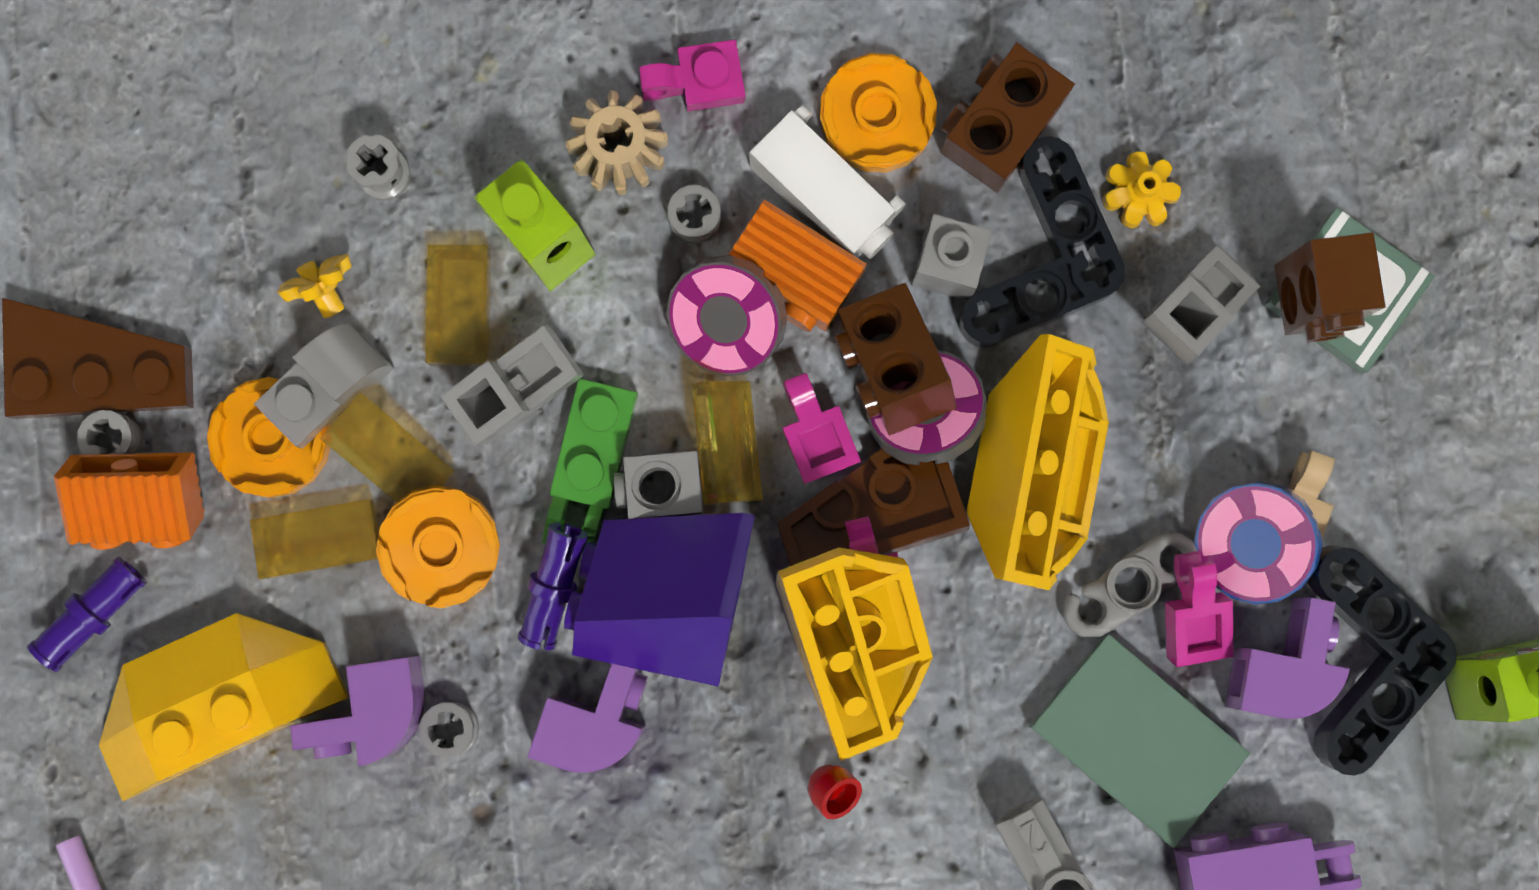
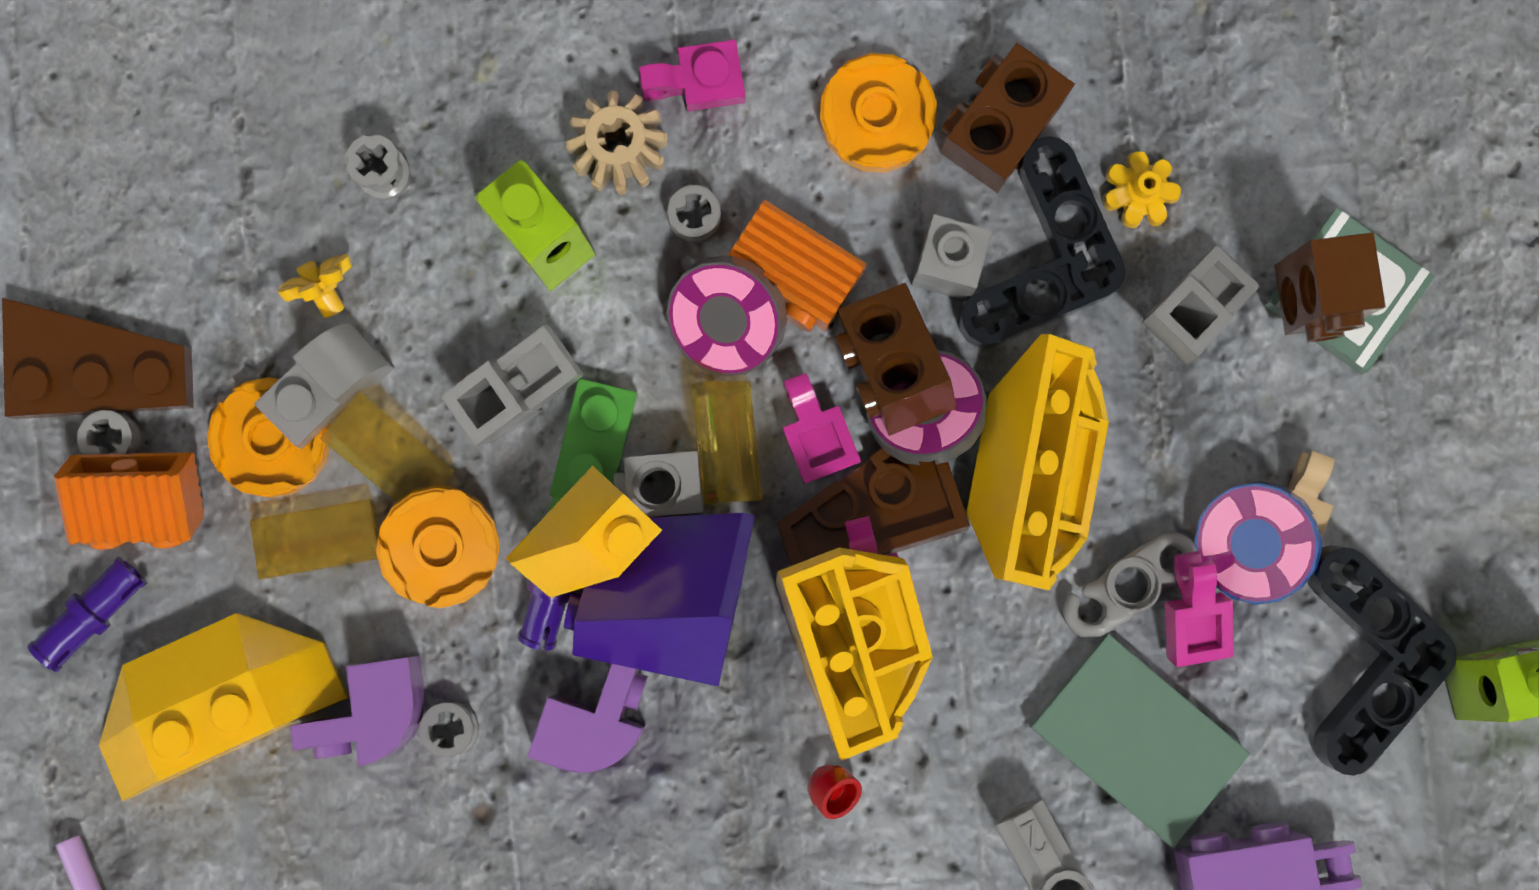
(458, 305): clear yellow tile -> none
(584, 538): none -> yellow slope
(823, 186): white brick -> none
(1299, 679): medium lavender brick -> none

